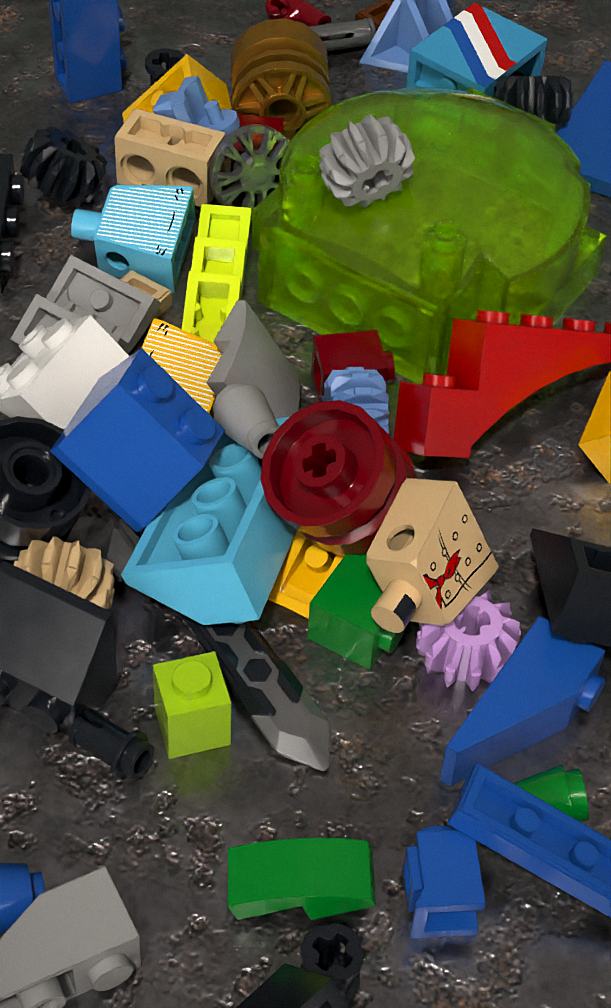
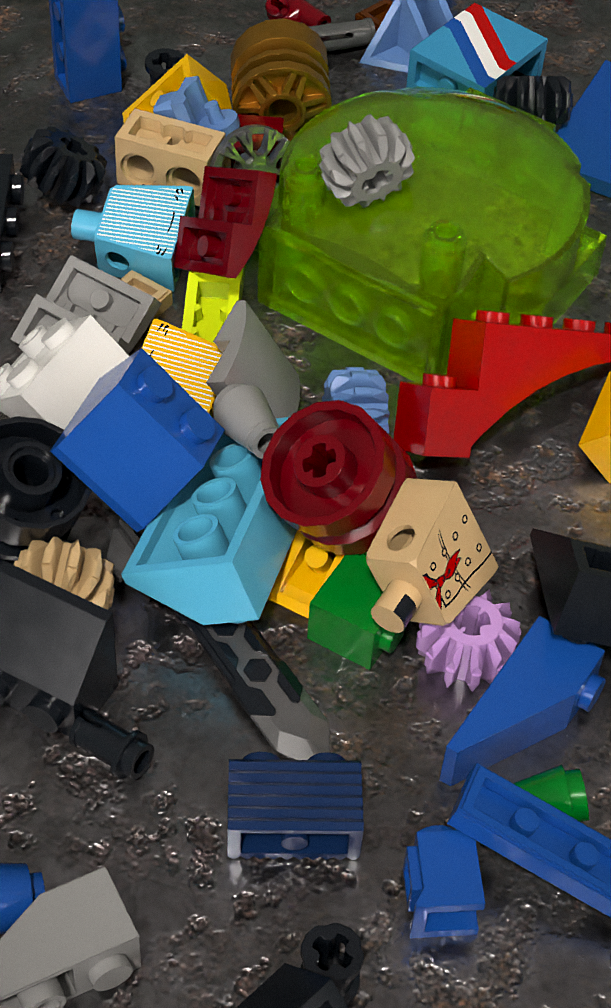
(192, 704): lime brick -> none
(228, 223): none -> dark red slope
(294, 807): none -> dark blue brick
(312, 873): green slope -> none
(349, 350): dark red brick -> none

